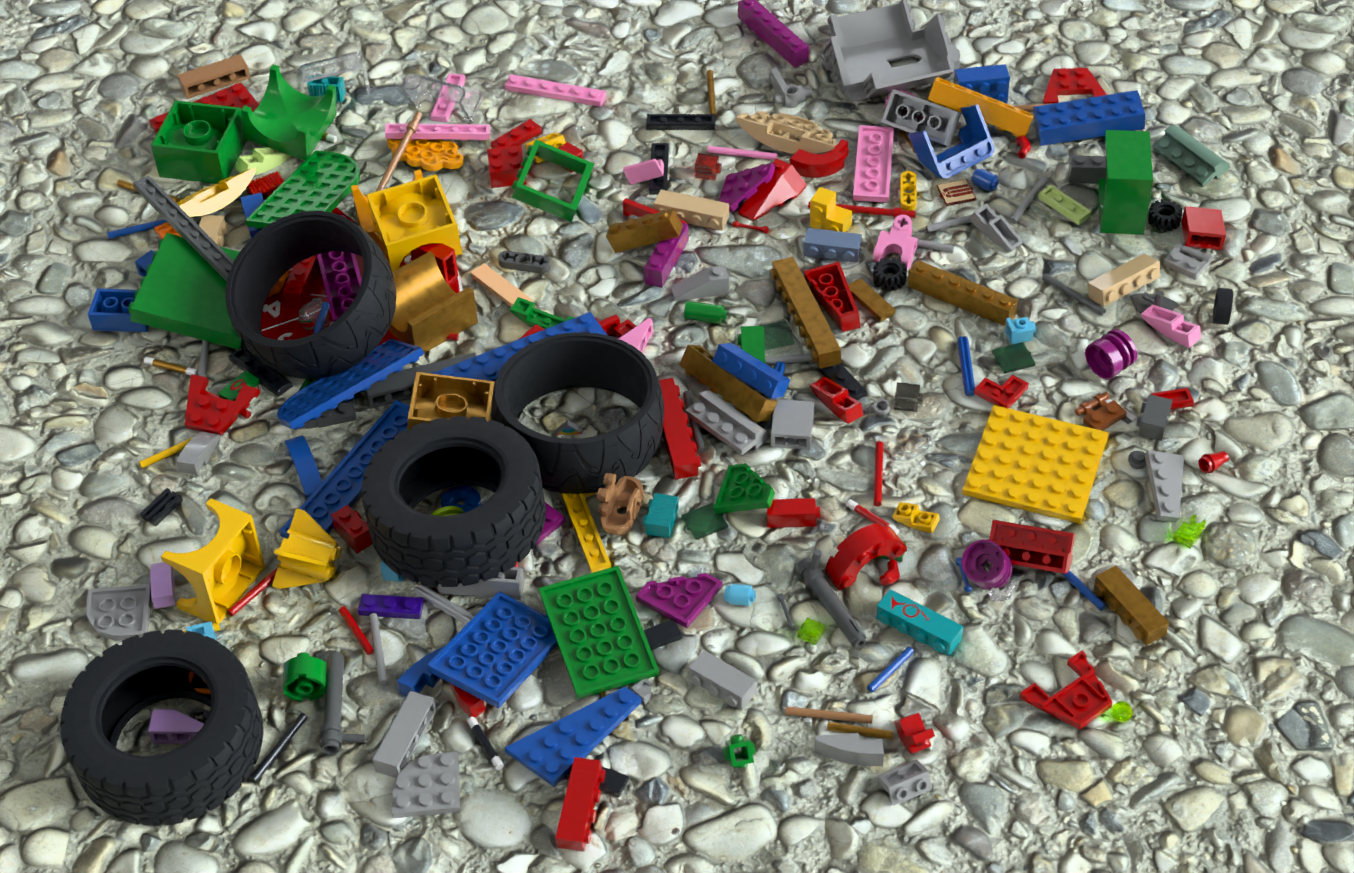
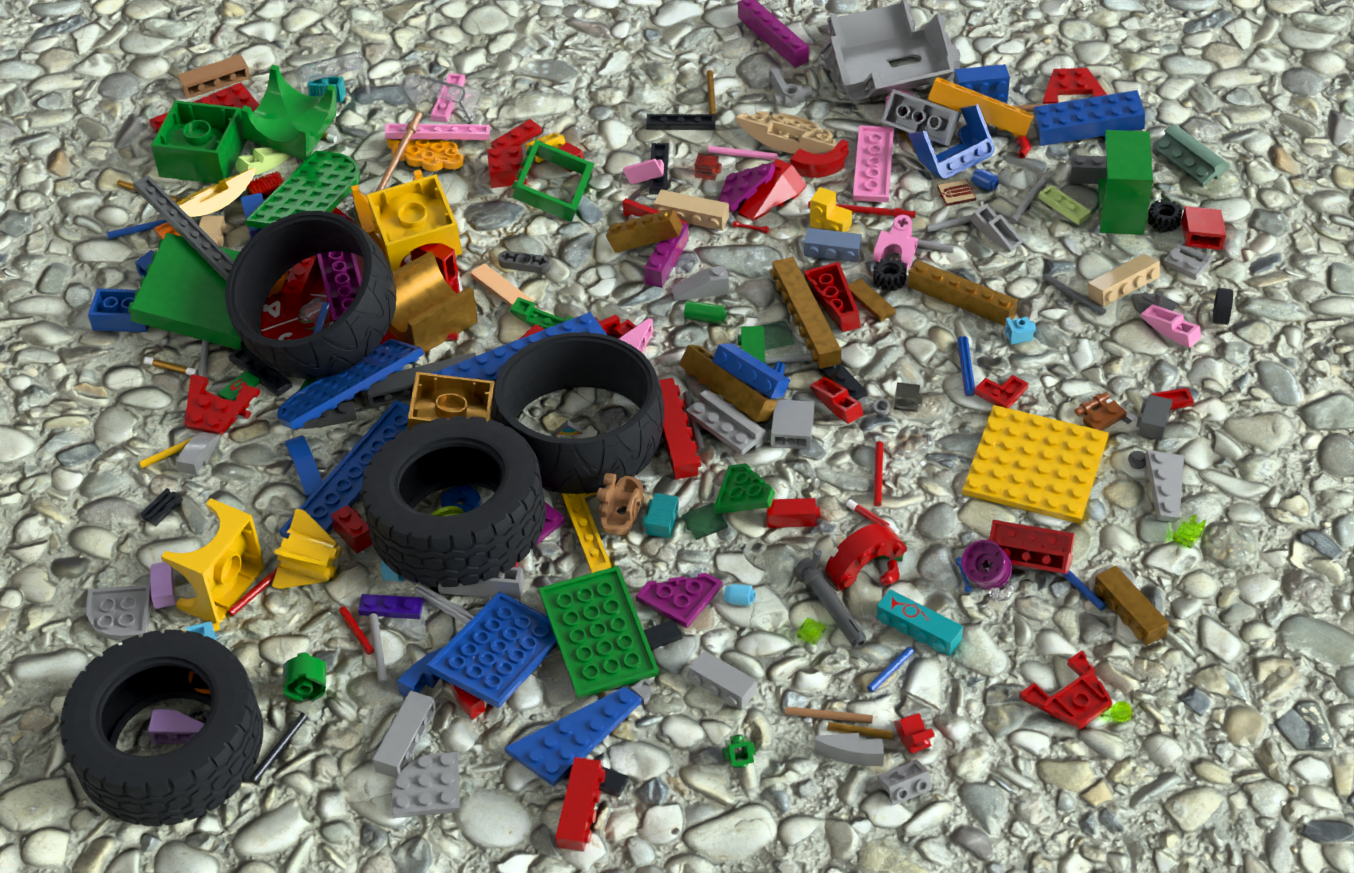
(331, 730): dark grey cylinder -> none
(485, 743): black bar -> none
(555, 90): bright pink plate -> none
(791, 625): dark grey hinge -> none
(908, 186): yellow beam -> none
(912, 517): yellow slope -> none
(1013, 357): clear green piece -> none
(1111, 354): magenta wheel -> none
(1210, 462): red cone -> none

